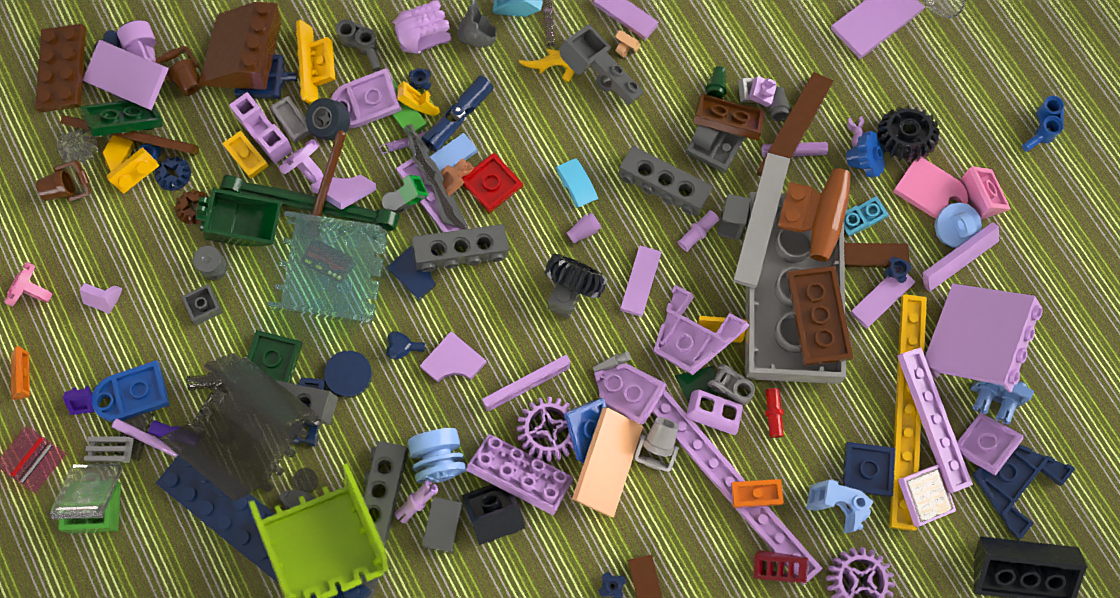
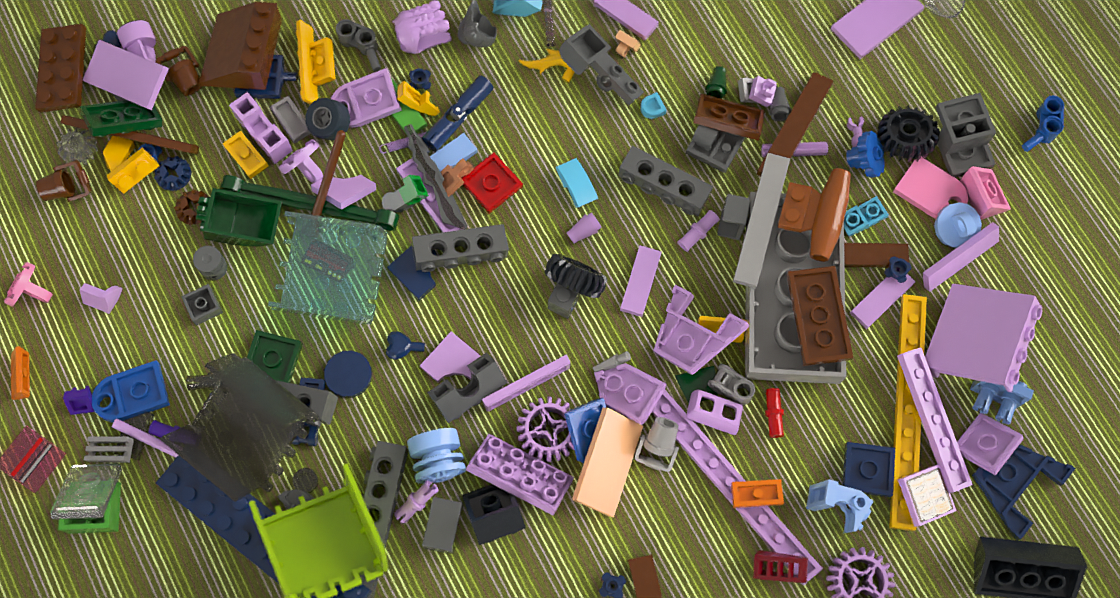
(485, 380): none -> dark grey arch
(652, 106): none -> medium azure tile
(965, 134): none -> dark grey bracket

